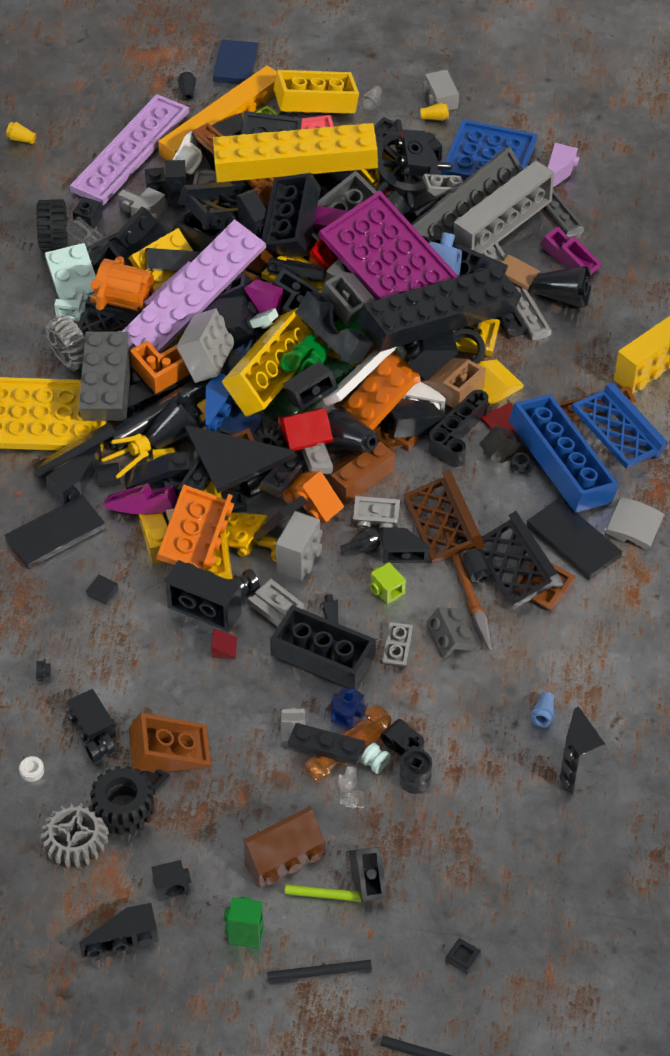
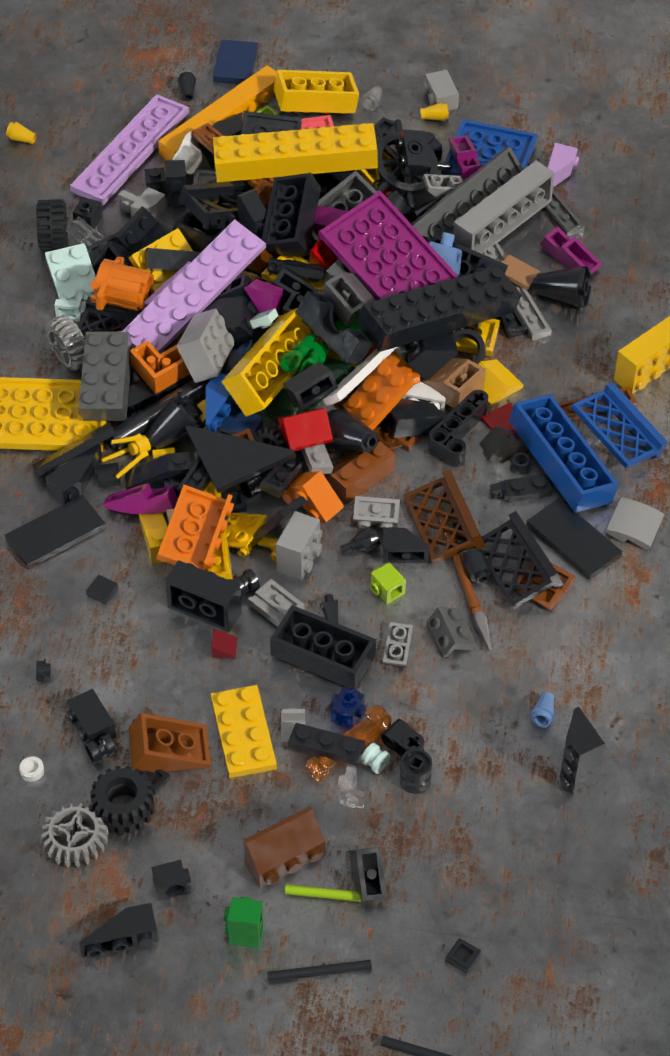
(243, 731): none -> yellow plate
(464, 156): none -> magenta slope
(522, 488): none -> black hinge

